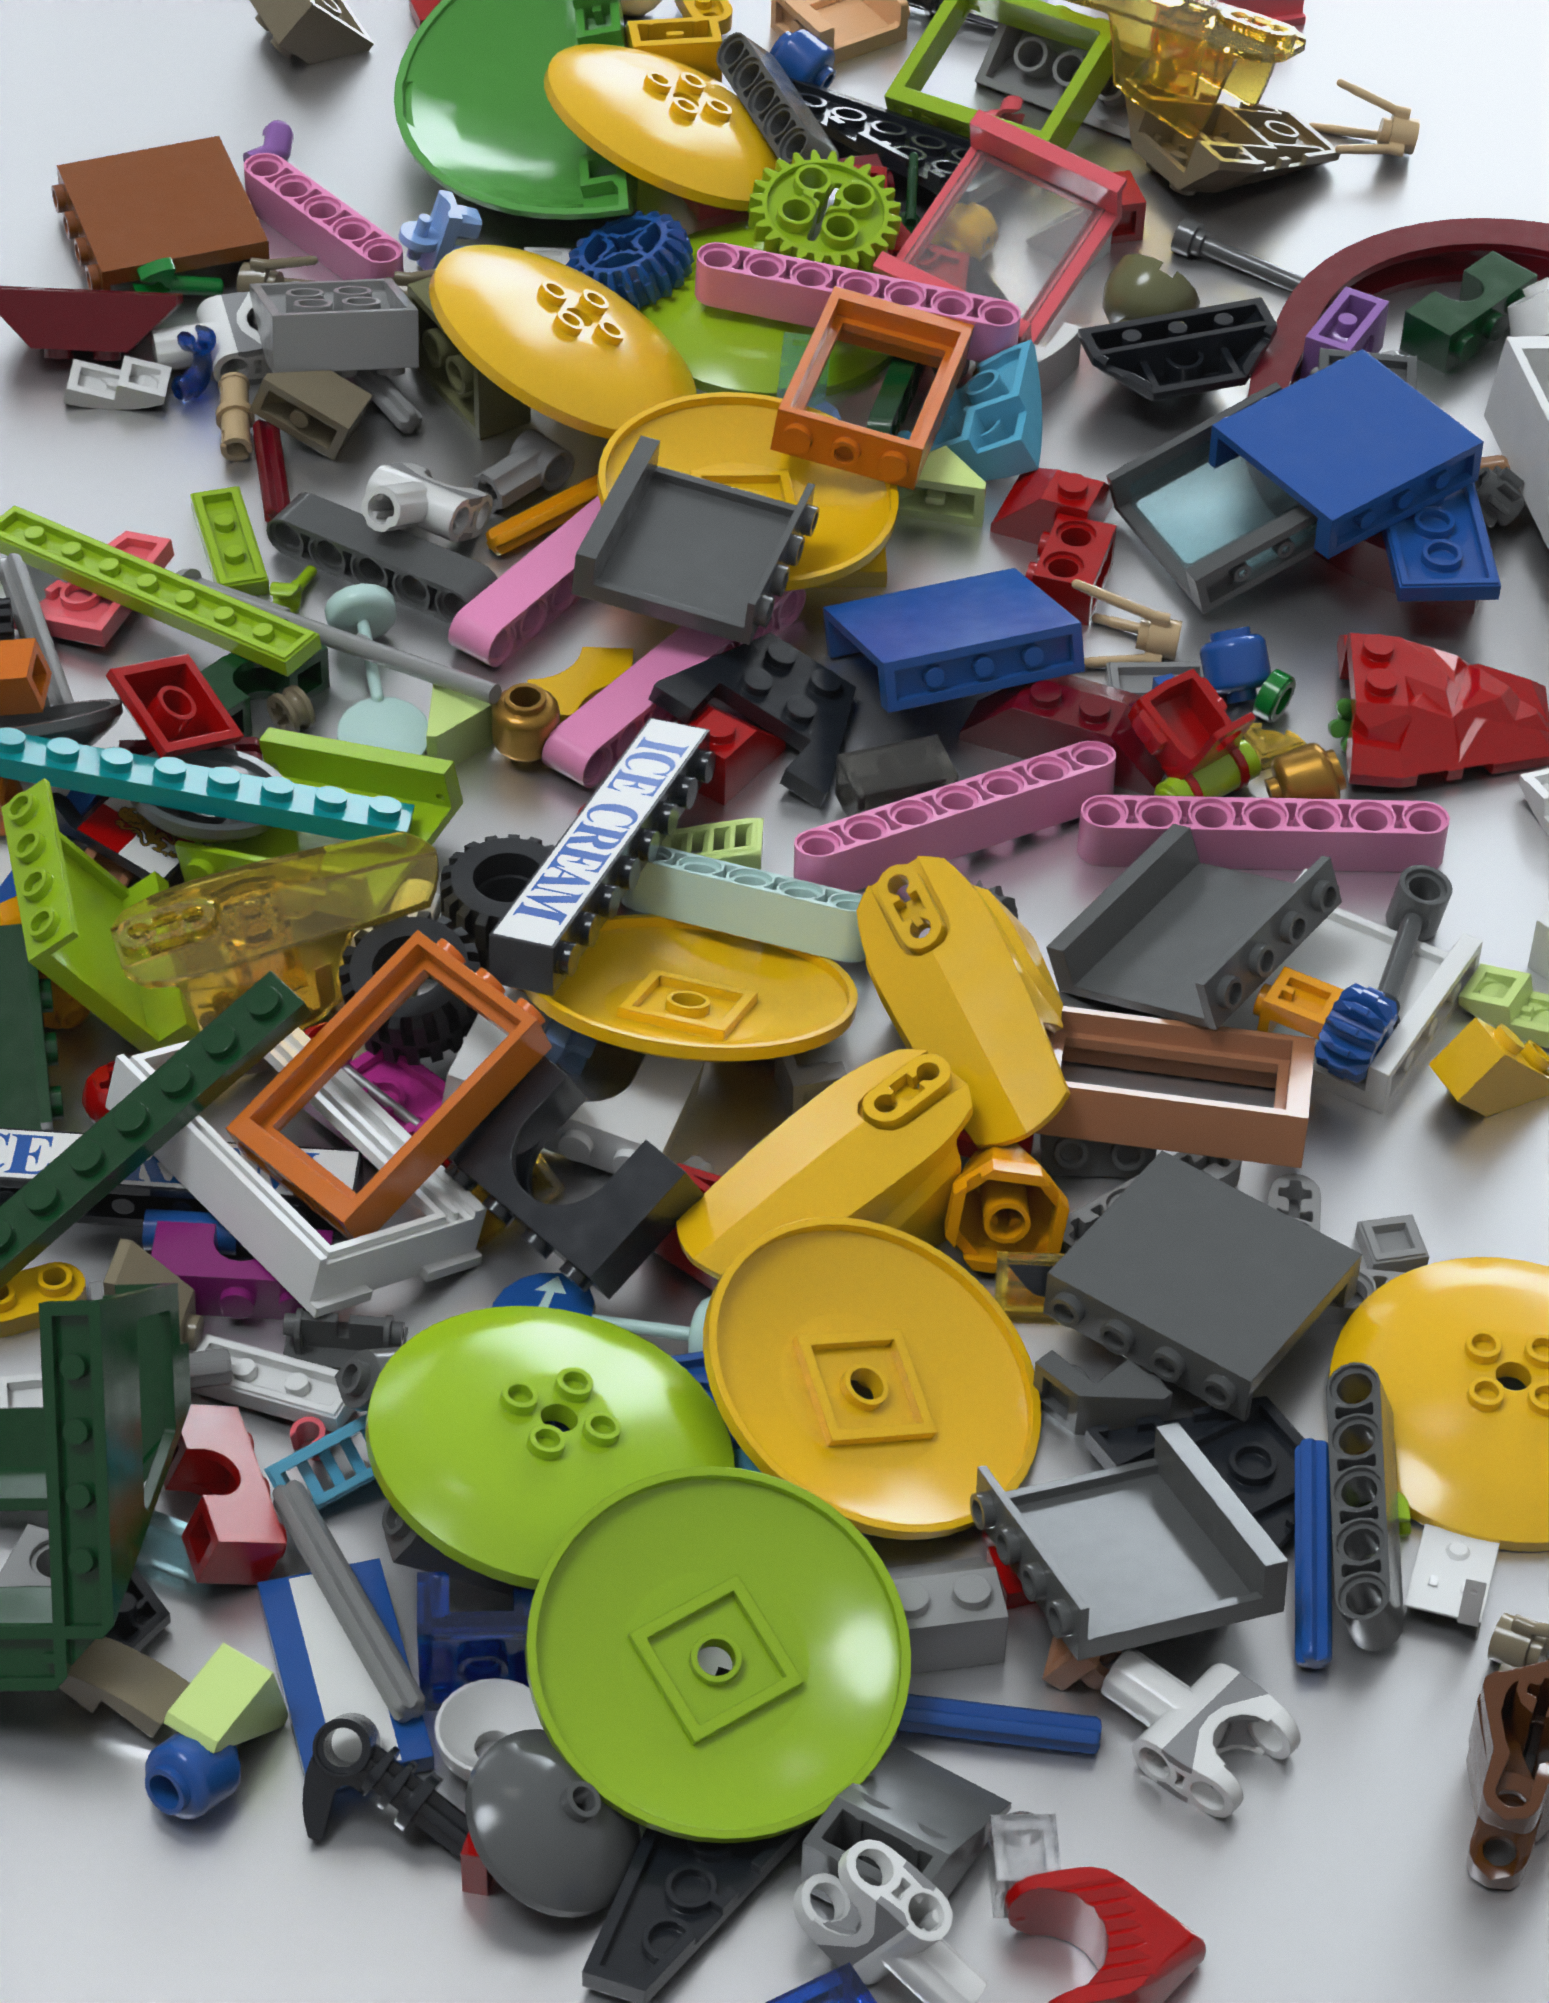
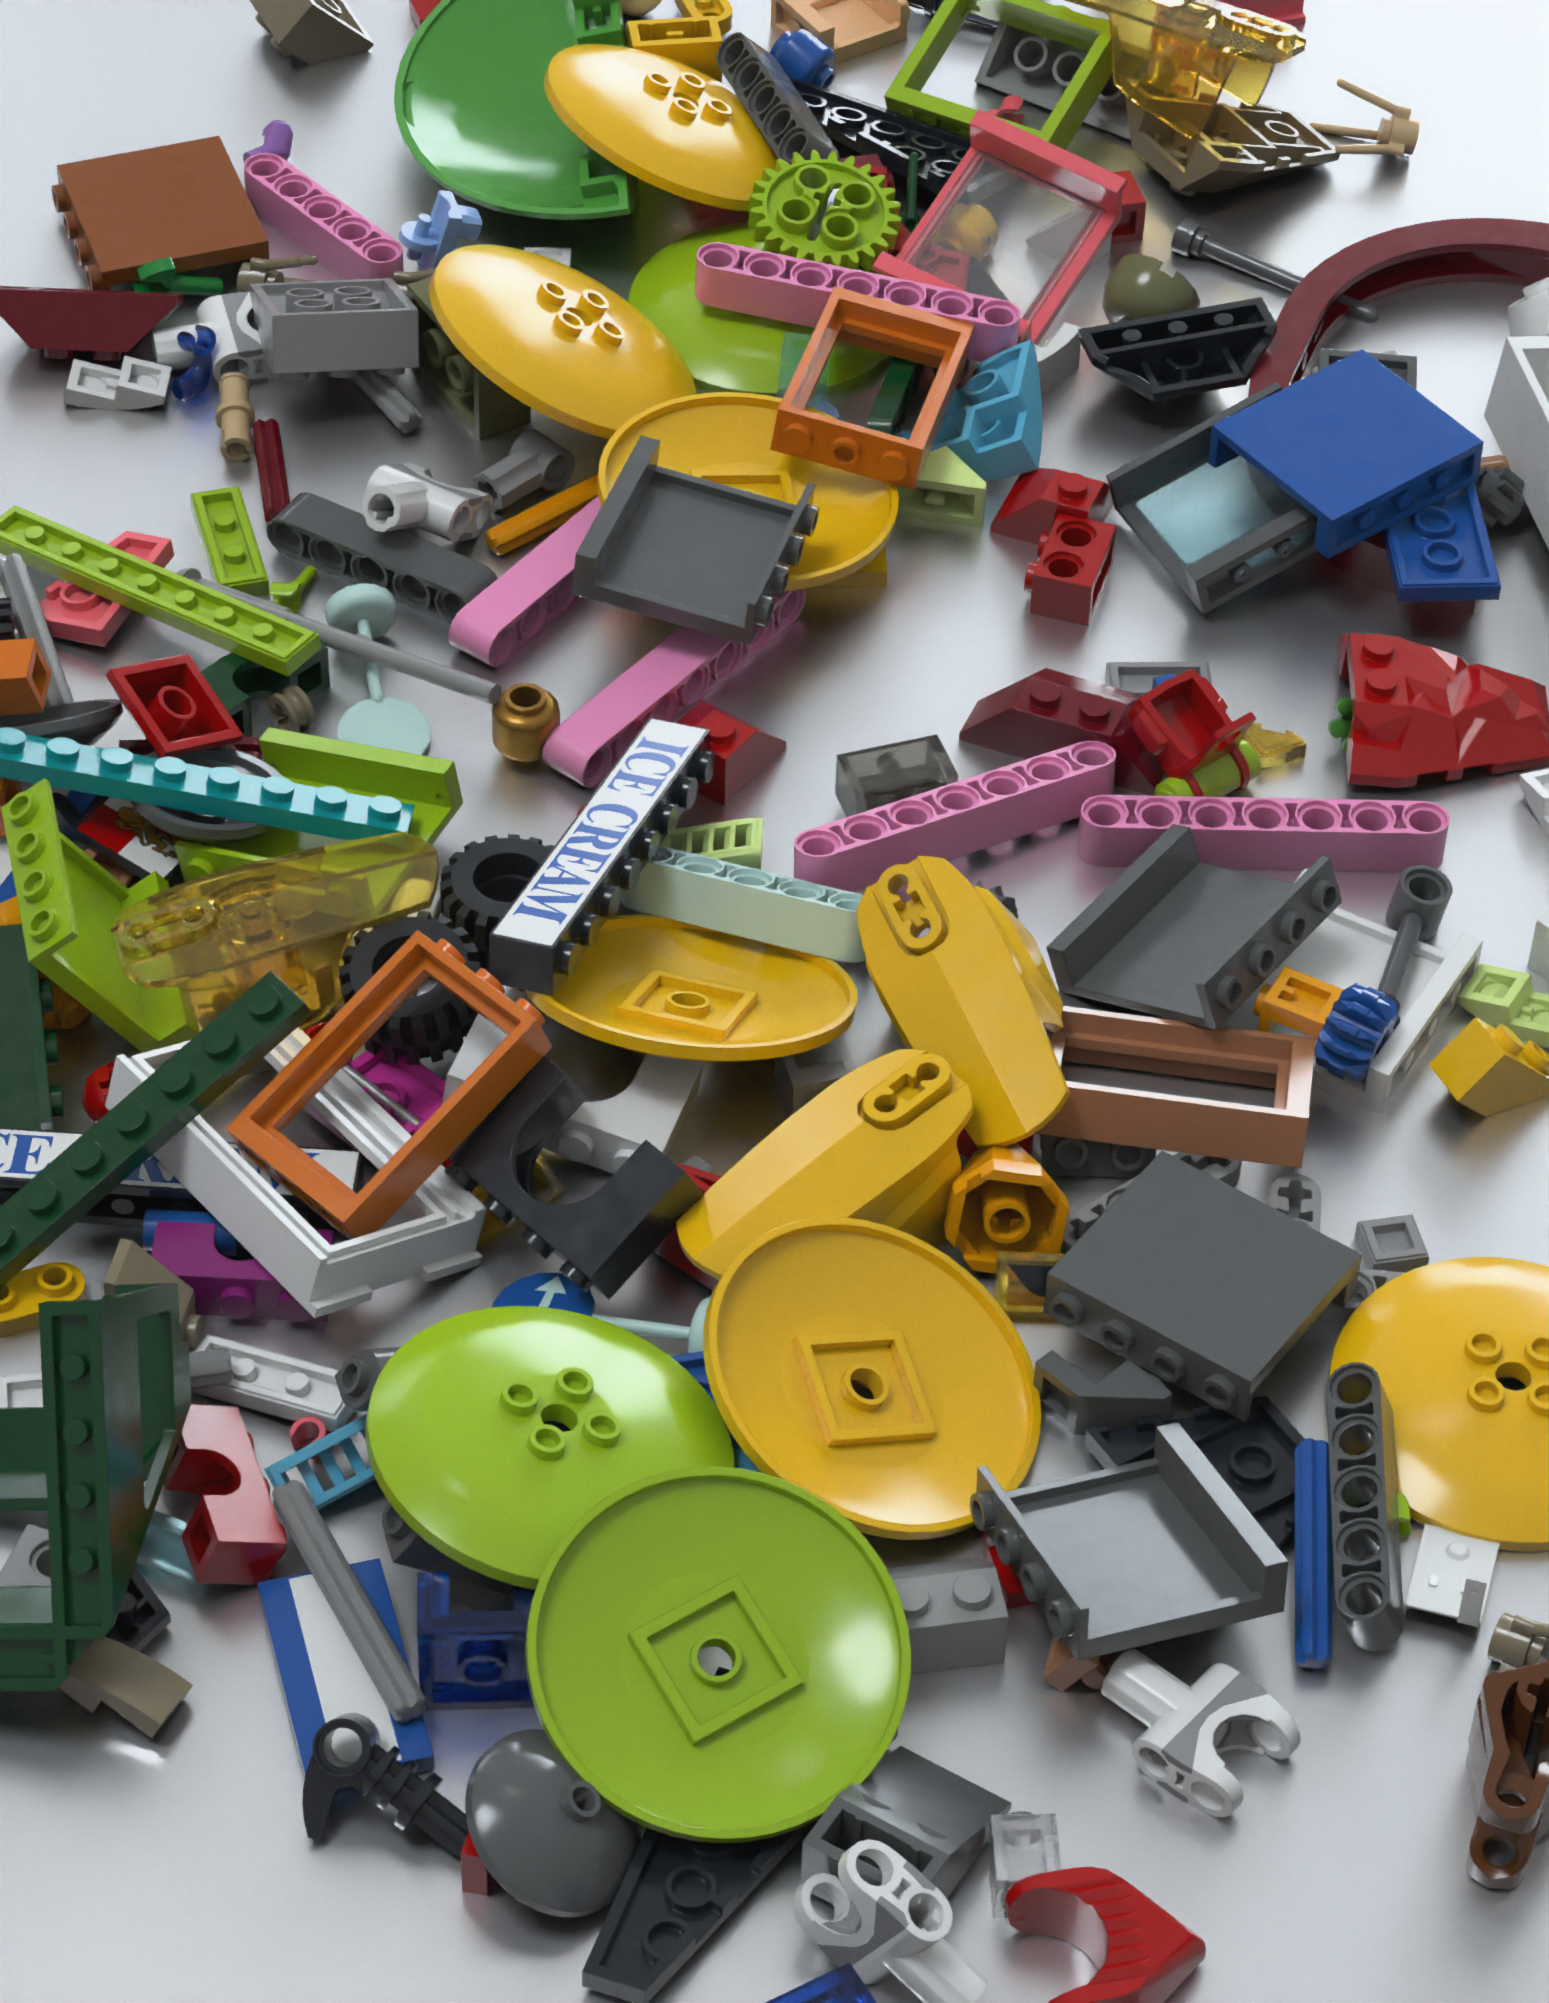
(188, 1778): blue head -> none
(228, 1702): yellowish green slope -> none
(312, 407): dark tan slope -> none
(334, 1342): dark grey hinge -> none
(457, 725): yellowish green slope -> none
(481, 1714): white piece -> none
(568, 1047): light blue tile -> none
(586, 677): yellow tile -> none
(636, 256): blue gear -> none
(780, 693): black wing -> none
(958, 638): blue panel -> none
(1001, 1724): blue axle -> none
(1155, 632): tan plant -> none
(1236, 663): blue head -> none
(1274, 696): green tile -> none
(1306, 774): pearl gold head -> none
(1349, 324): medium lavender brick -> none
(1451, 331): dark green arch -> none

